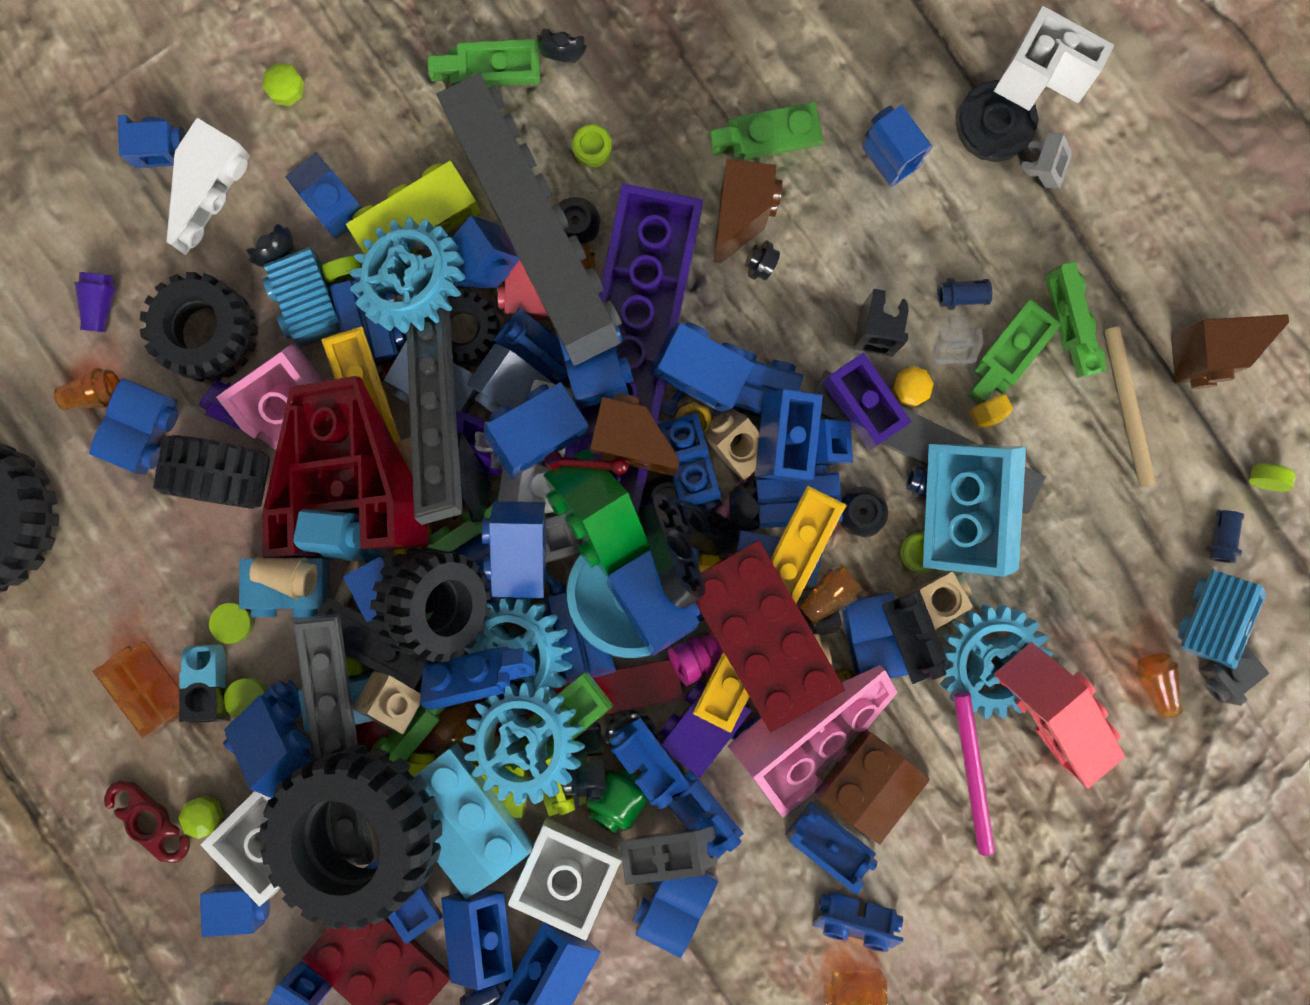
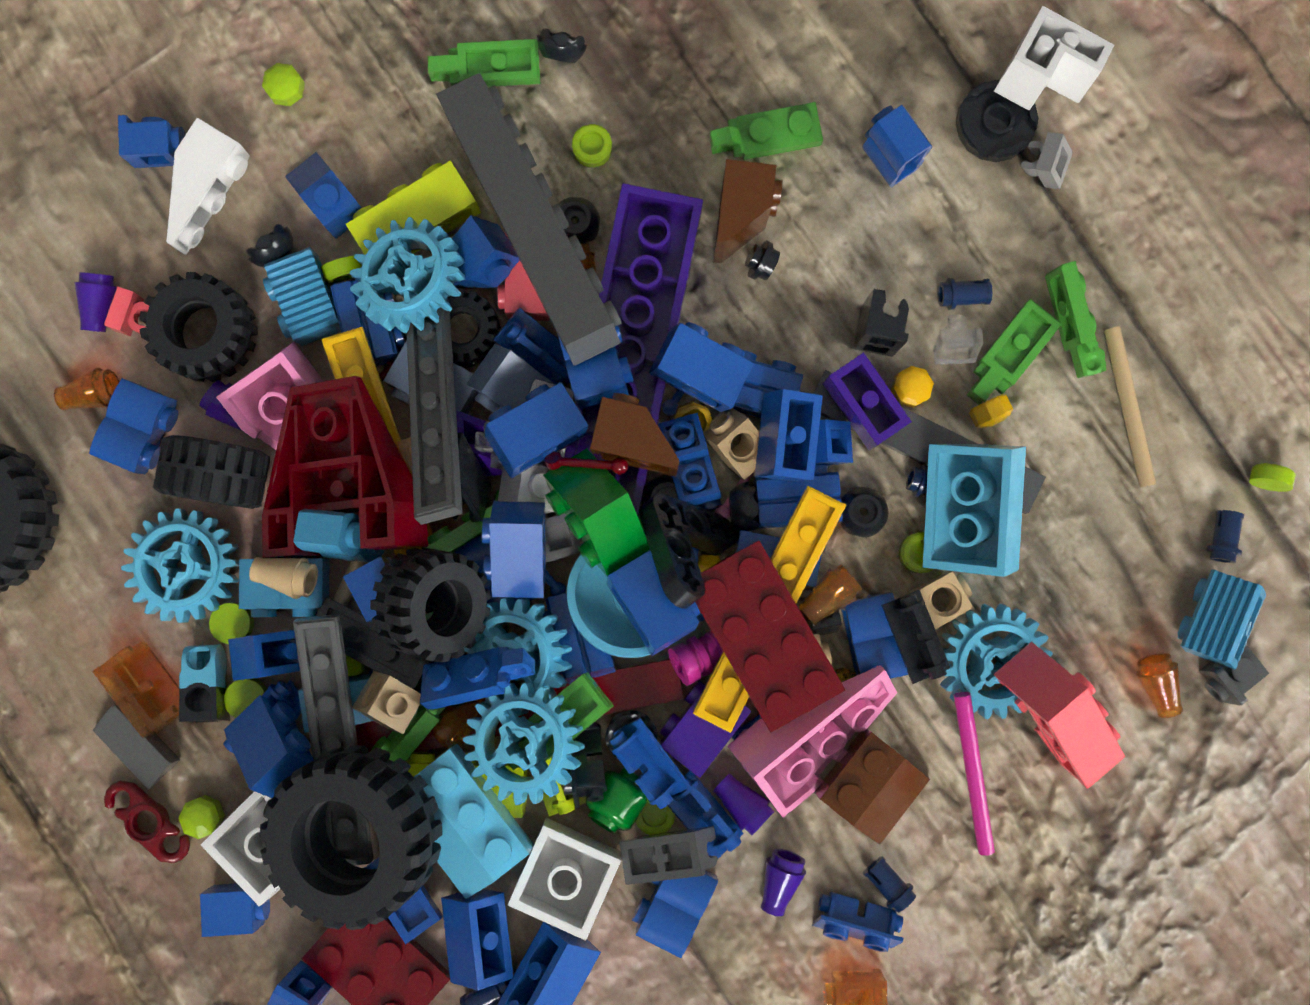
(125, 312): none -> coral tile
(145, 757): none -> dark grey slope
(175, 581): none -> medium azure gear
(263, 655): none -> blue slope
(655, 820): none -> lime tile
(743, 804): none -> dark purple cone
(782, 878): none -> dark purple cone
(831, 847): blue hinge -> none
(890, 884): none -> dark blue pin
(1221, 347): reddish brown slope -> none

